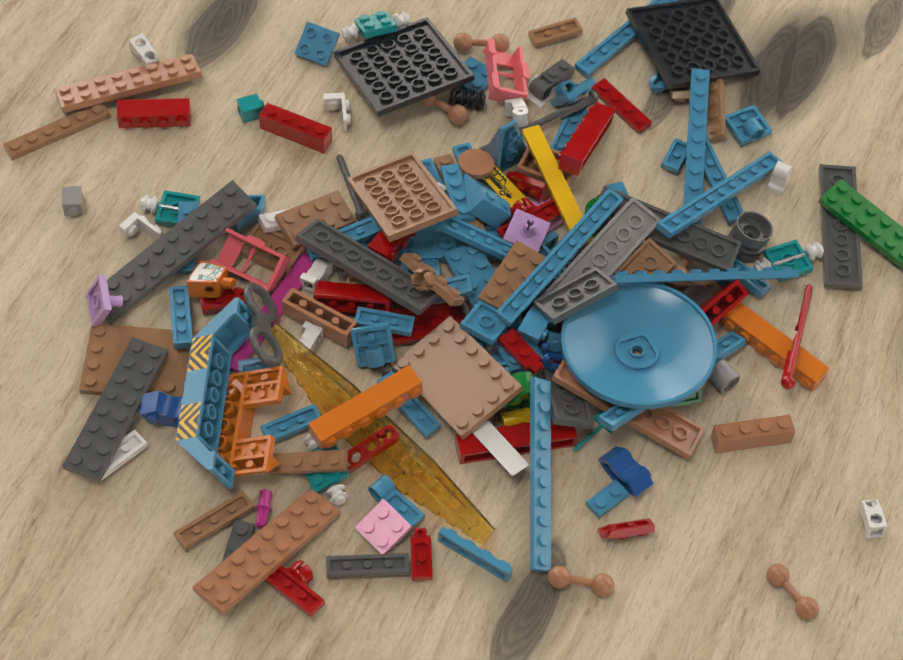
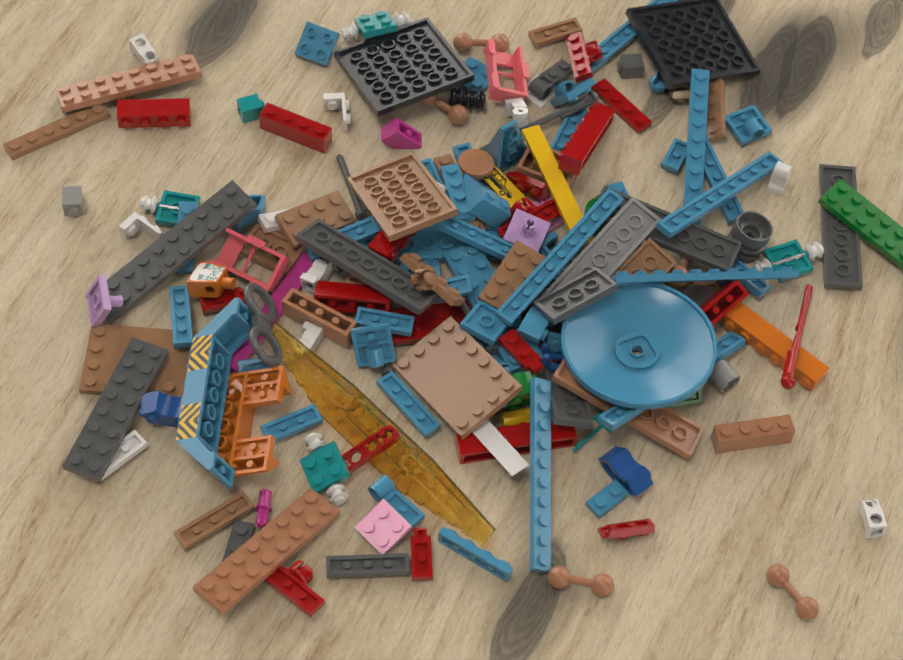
(310, 462): medium nougat plate -> none
(365, 408): orange brick -> none
(400, 135): none -> dark pink slope
(582, 55): none -> red plate
(631, 66): none -> dark grey brick

